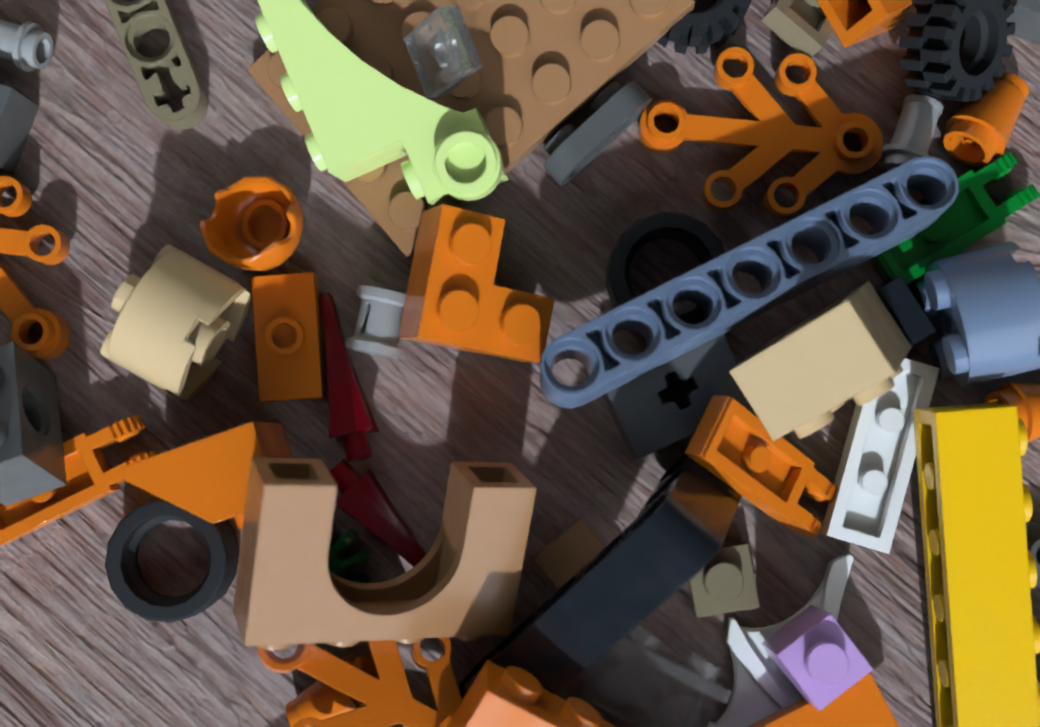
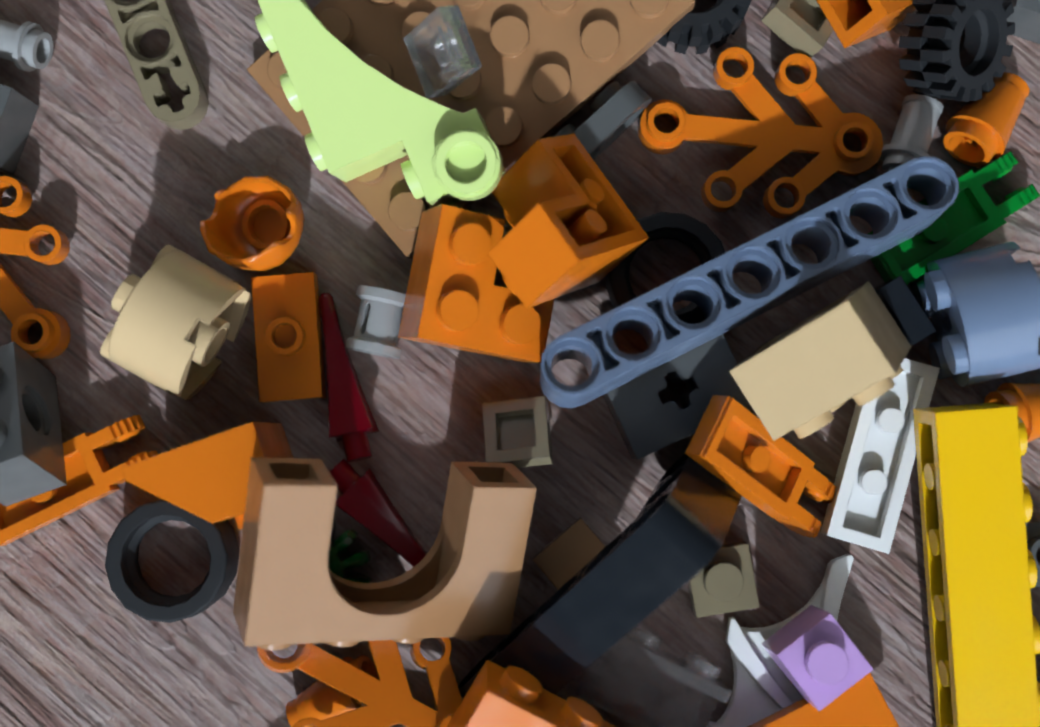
(518, 432): none -> dark tan plate
(563, 220): none -> orange brick

